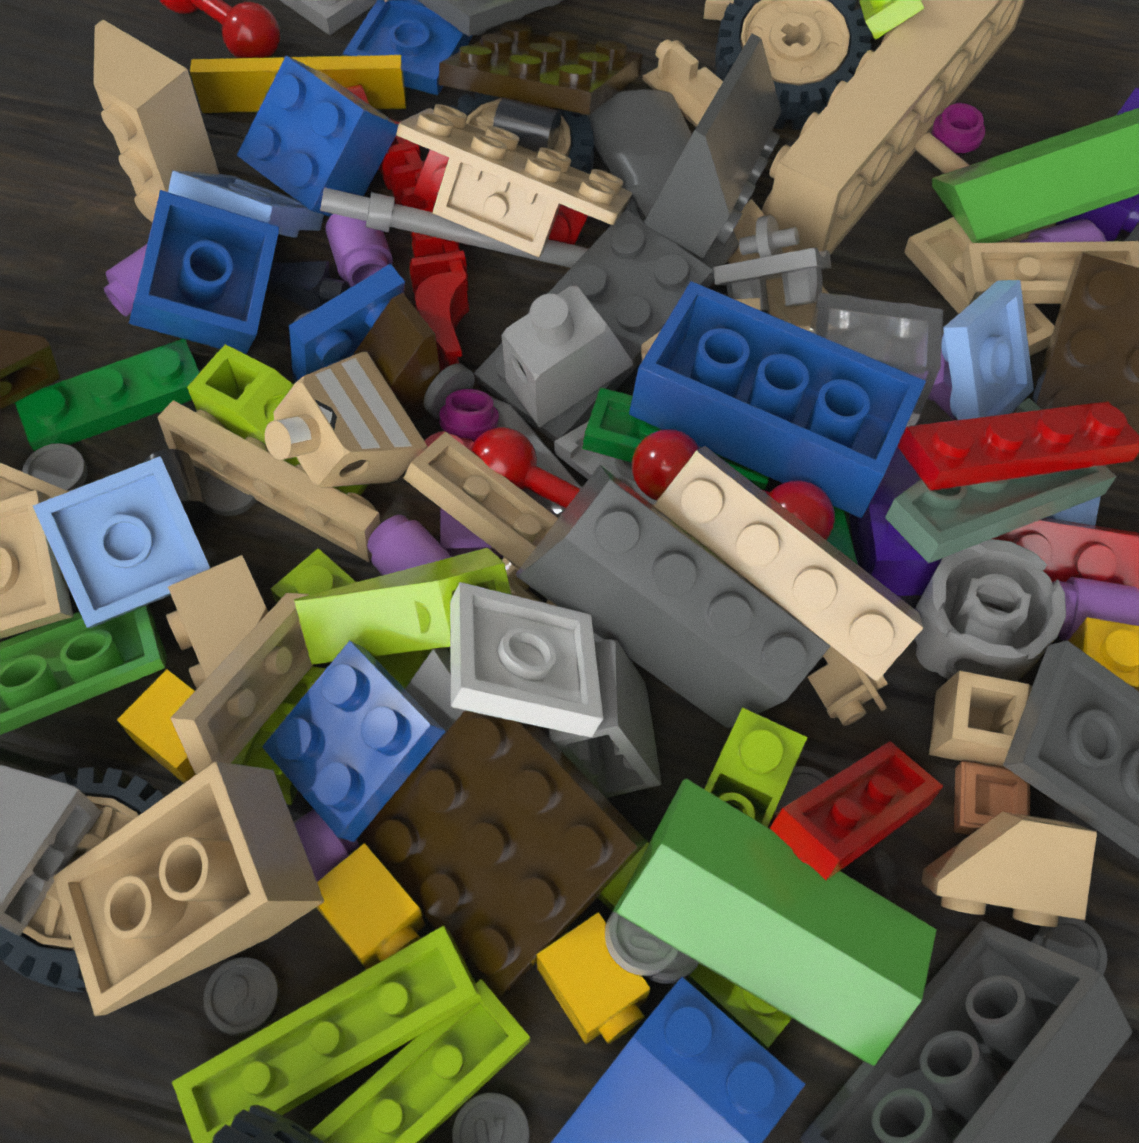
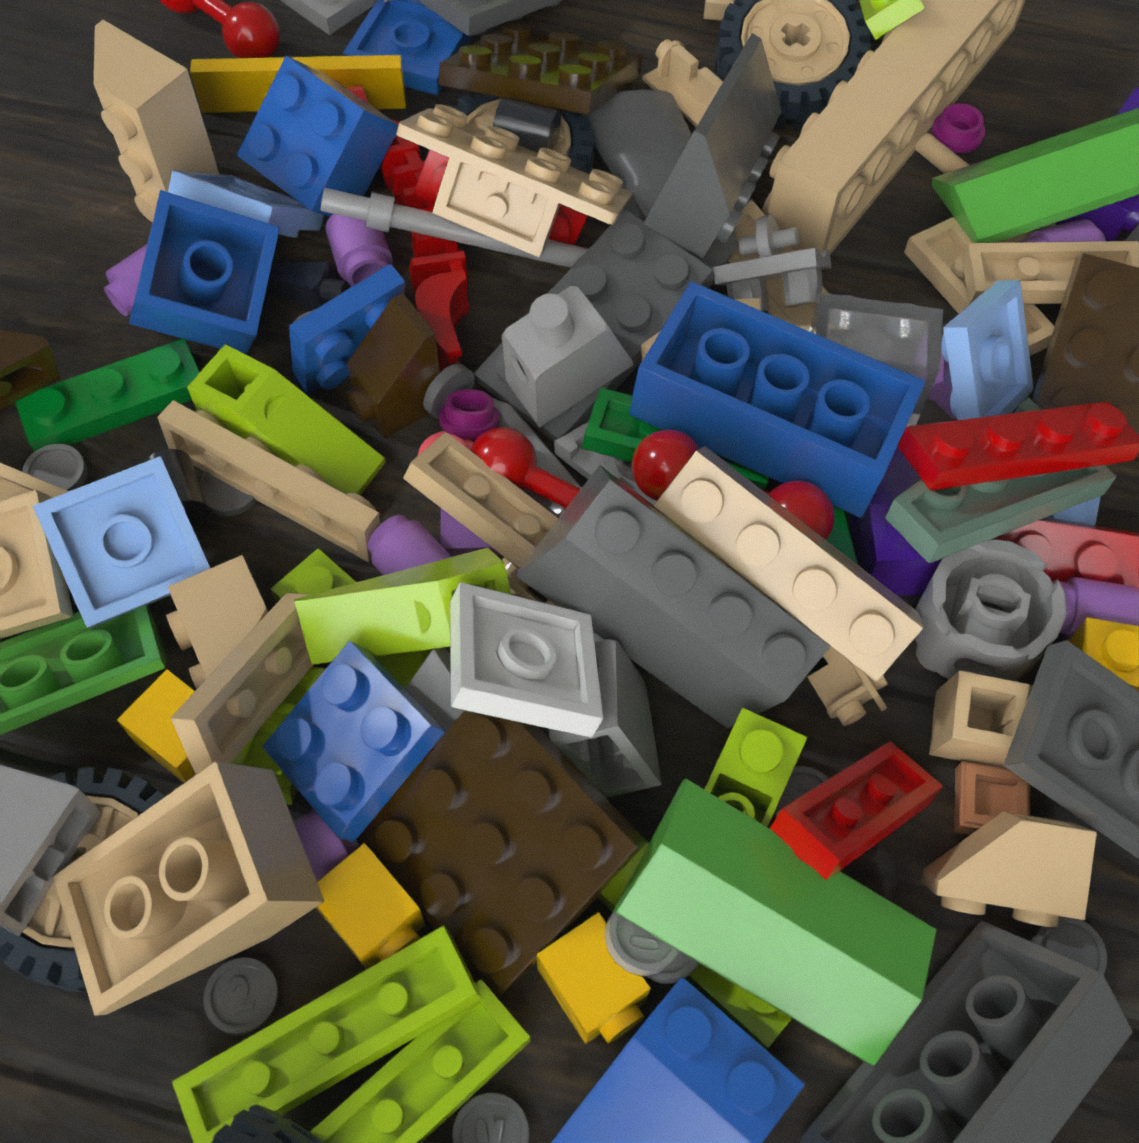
(345, 426): tan torso -> none

